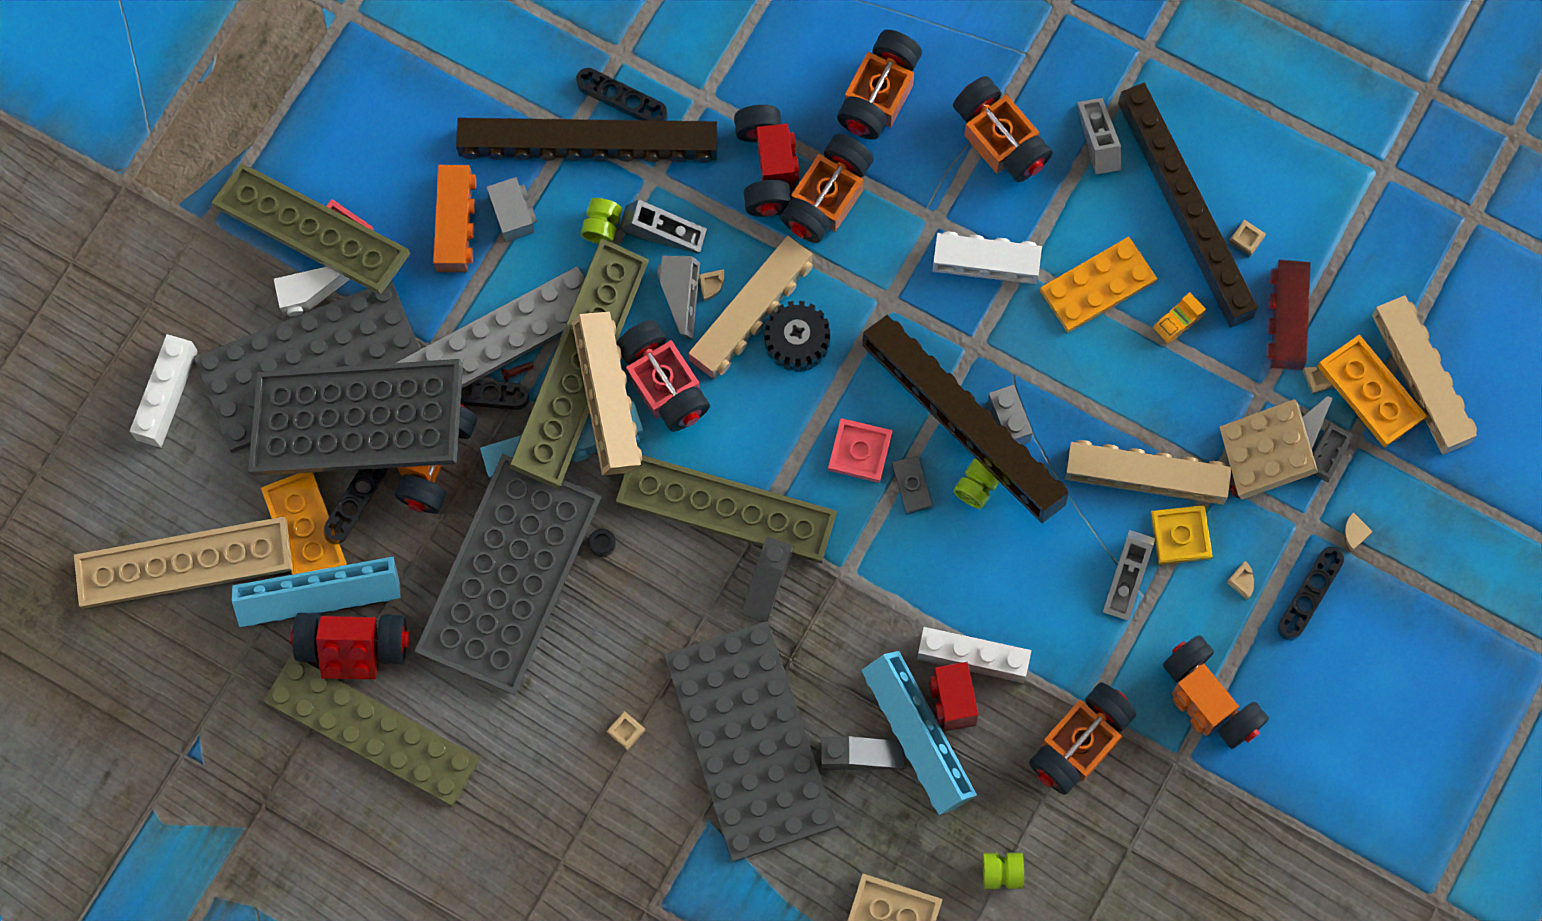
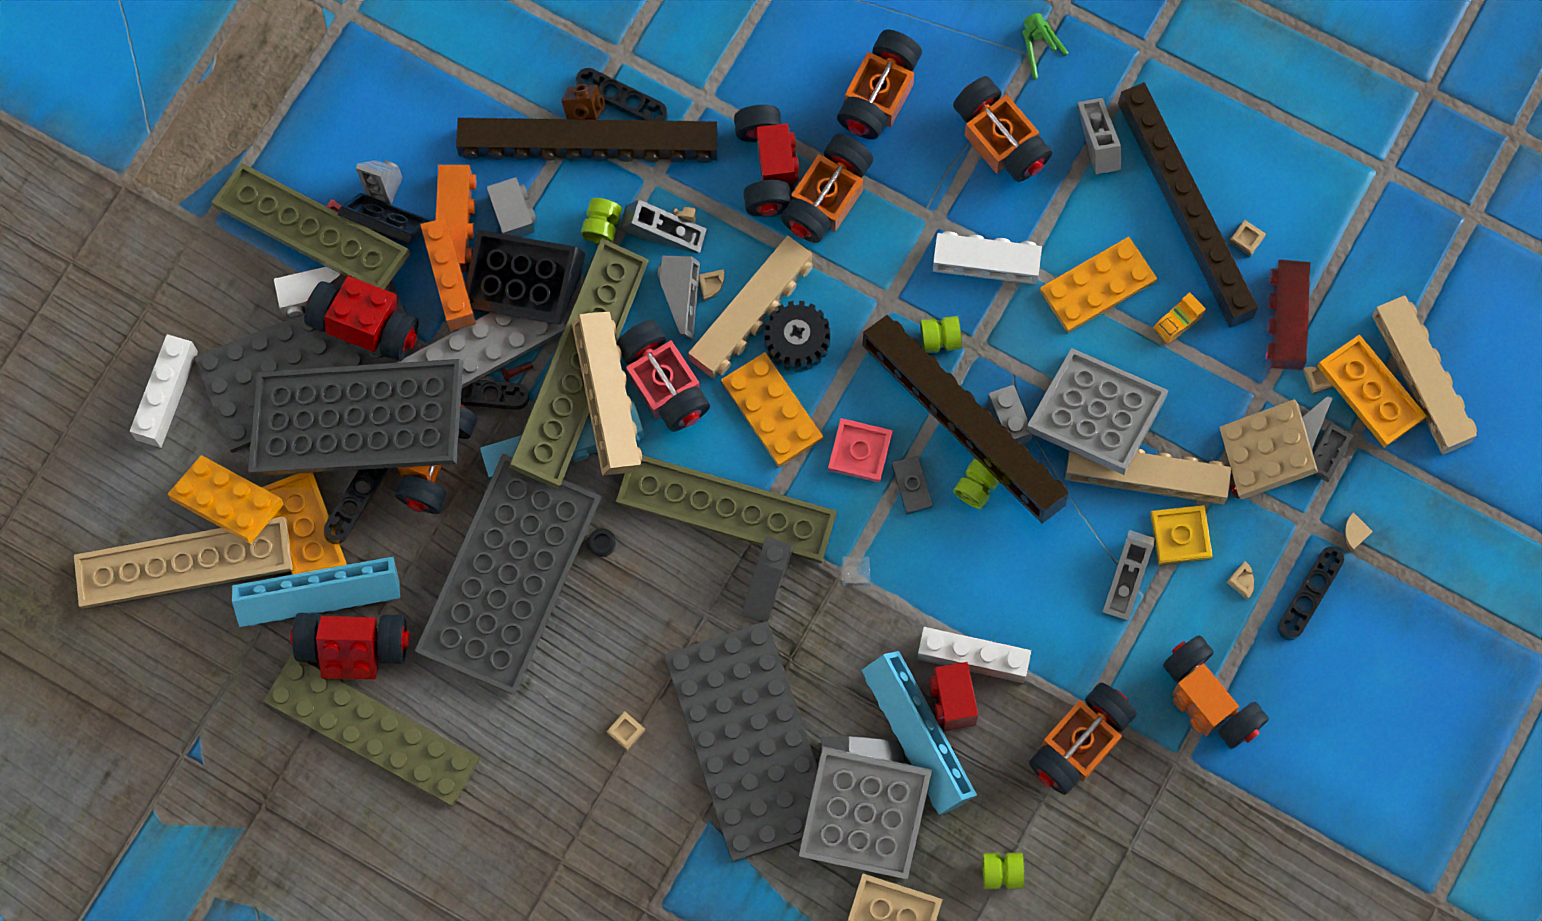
(225, 499): none -> light orange plate
(362, 317): none -> brick
(380, 179): none -> light grey slope
(383, 217): none -> black tile
(448, 274): none -> orange brick
(523, 276): none -> black slope
(583, 102): none -> reddish brown brick
(687, 214): none -> tan tile
(772, 409): none -> light orange plate
(856, 571): none -> clear plate
(864, 812): none -> light grey plate
(940, 334): none -> lime wheel
(1038, 29): none -> bright green plant
(1097, 411): none -> light grey plate

